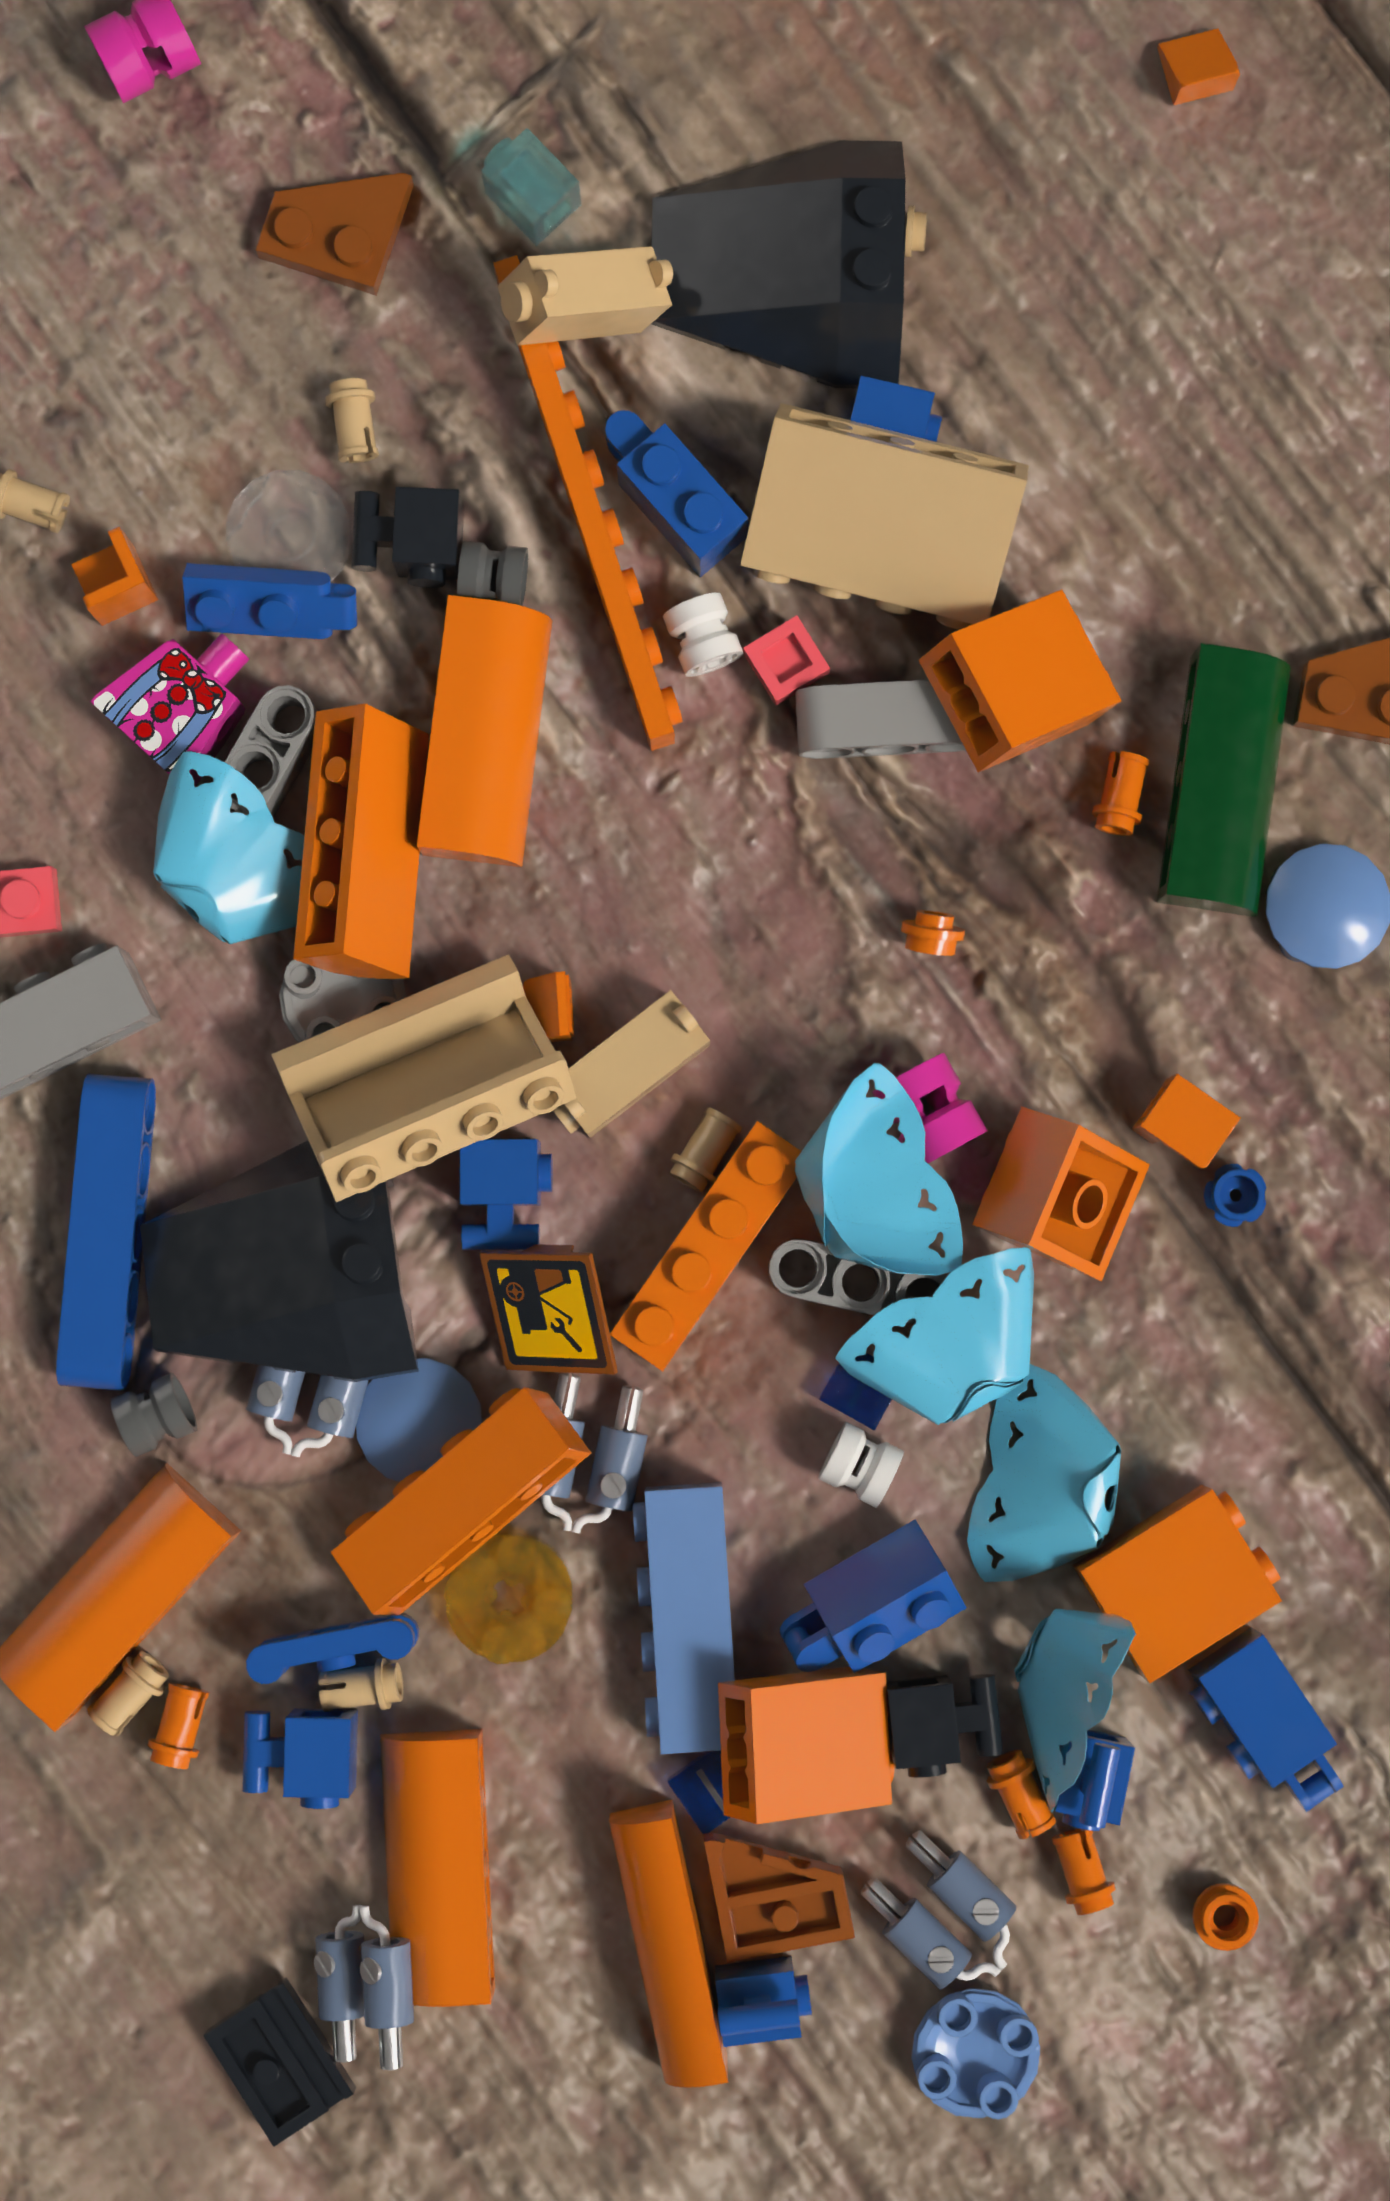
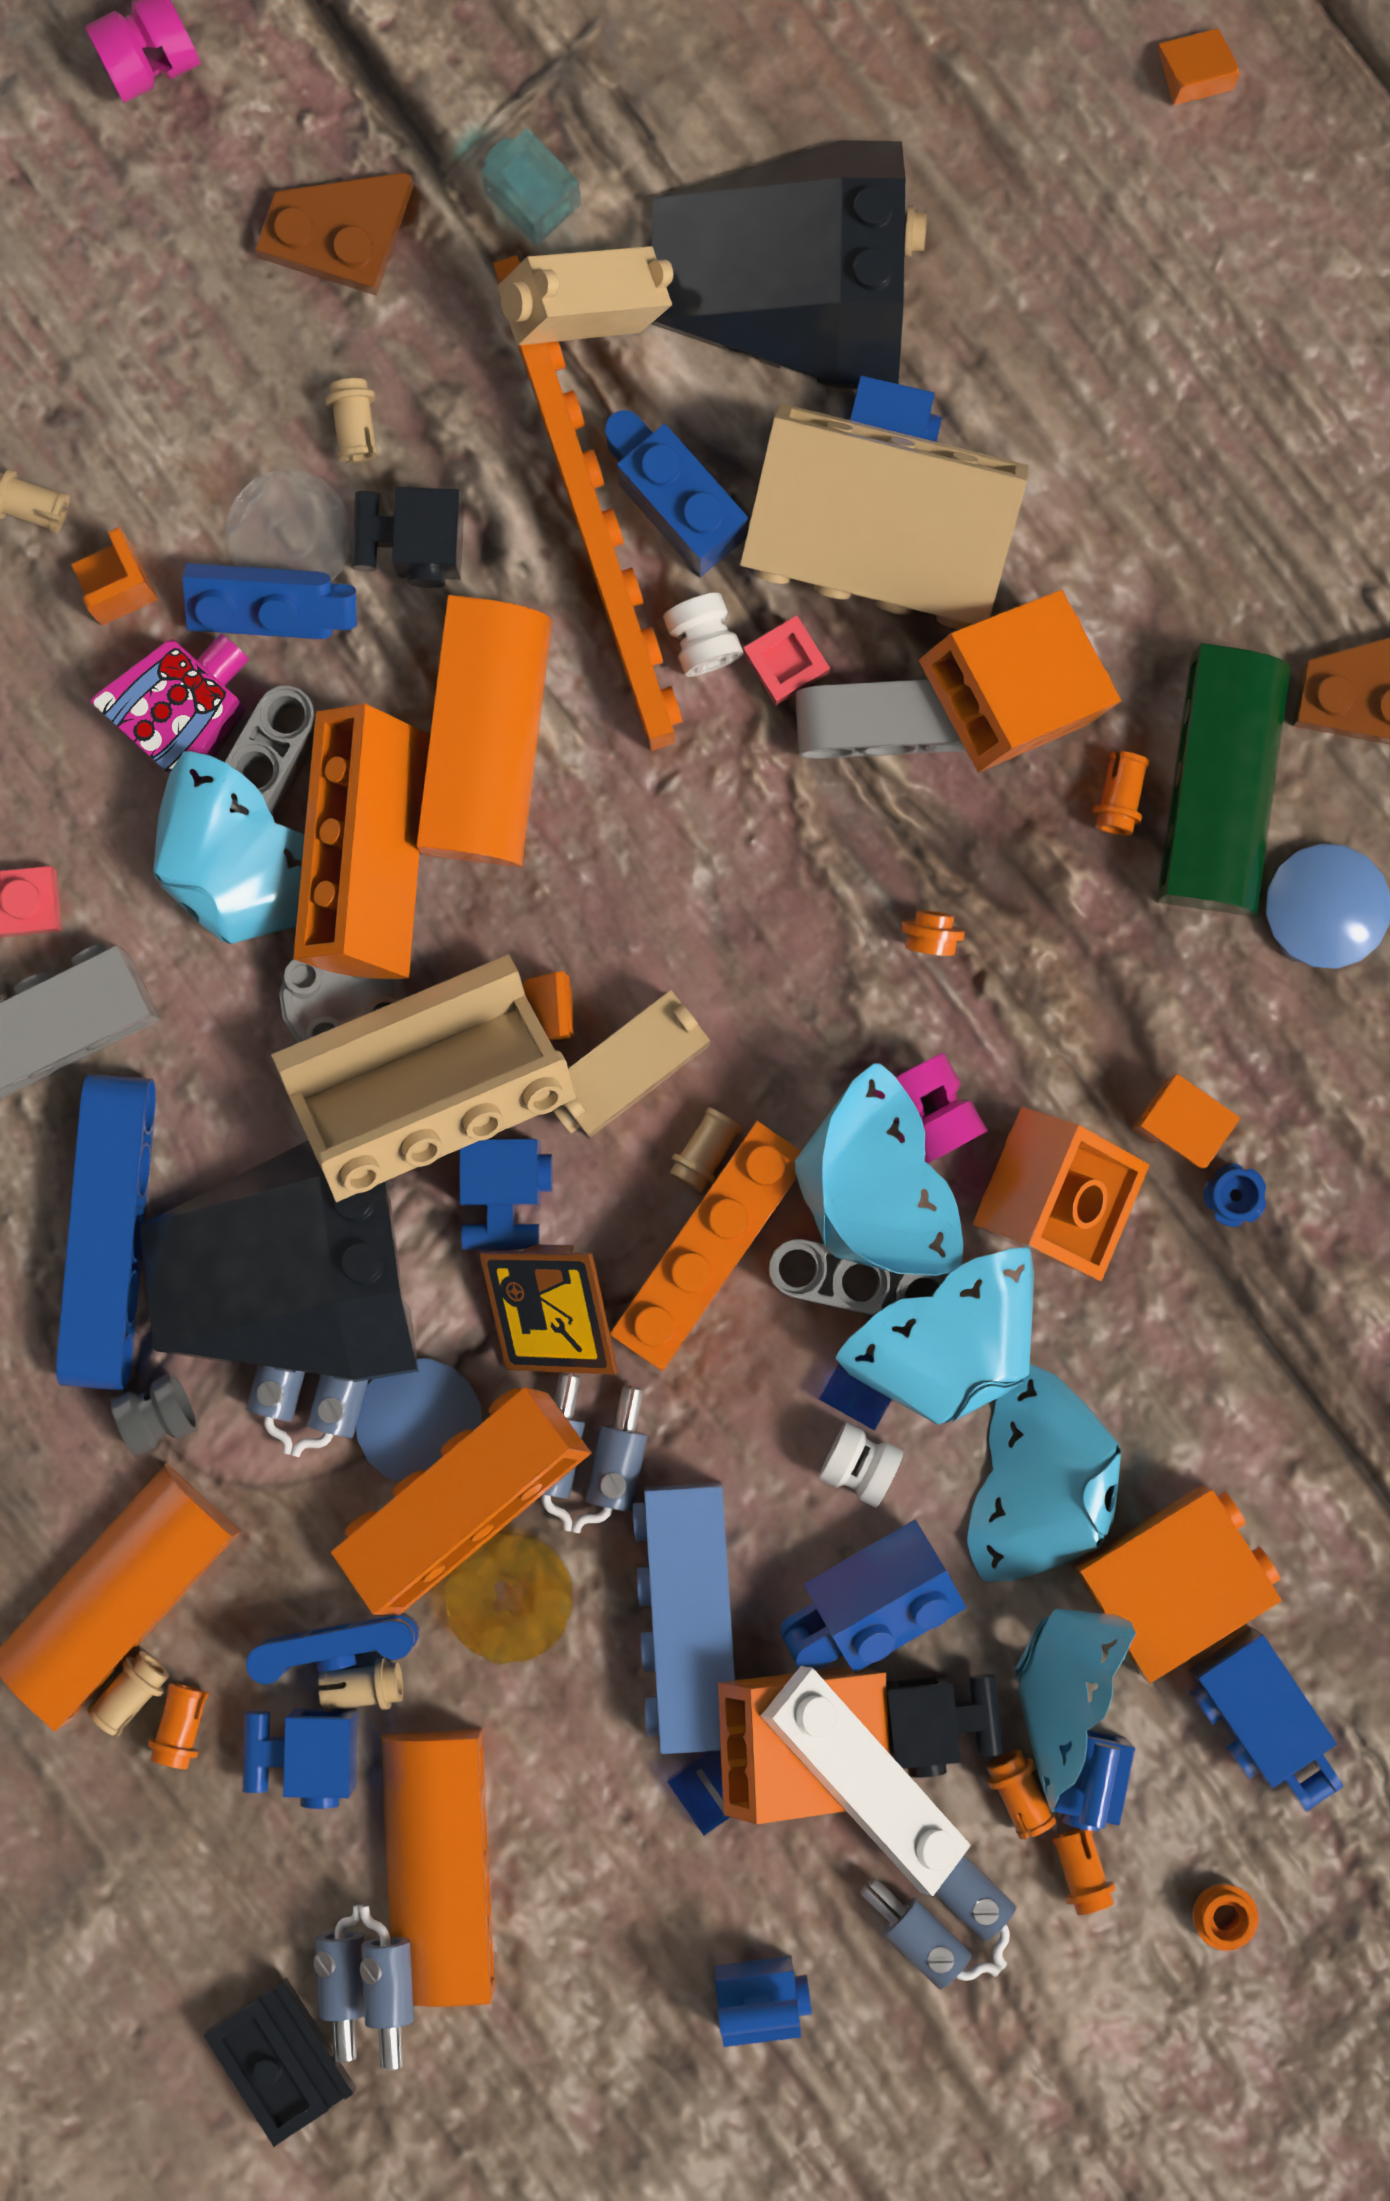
(478, 572): dark grey wheel -> none
(669, 1945): orange brick -> none
(774, 1898): dark orange wing -> none
(866, 1780): none -> white plate
(976, 2053): medium blue dish -> none

